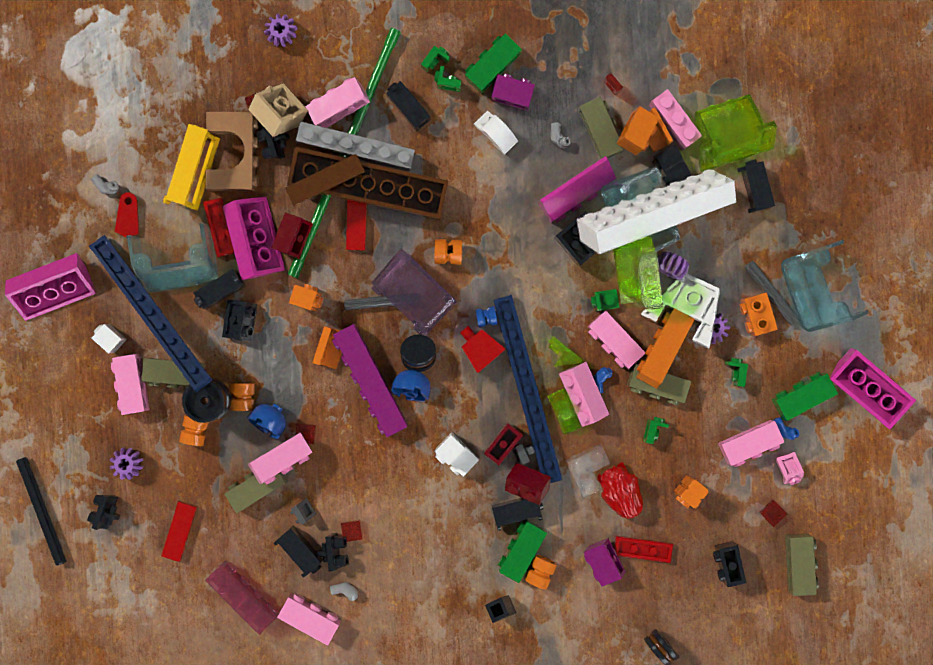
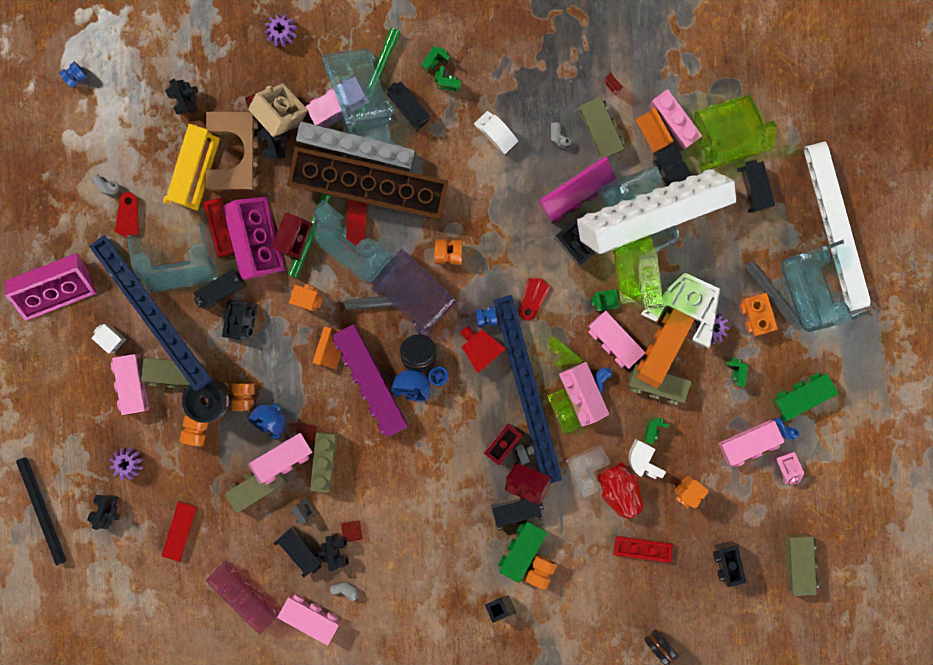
(73, 74): none -> blue wheel
(185, 96): none -> black hips
(324, 180): reddish brown tile -> none
(324, 461): none -> olive brick
(358, 89): none -> clear light blue windscreen
(363, 261): none -> clear light blue windscreen
(436, 375): none -> blue wheel
(457, 454): white brick -> none
(492, 63): green brick -> none
(513, 91): magenta brick -> none
(533, 297): none -> red piece
(604, 562): magenta brick -> none
(638, 130): orange brick -> none
(639, 460): none -> white brick
(672, 265): medium lavender gear -> none
(773, 513): clear red tile -> none
(837, 225): none -> white beam
(871, 388): dark pink slope -> none

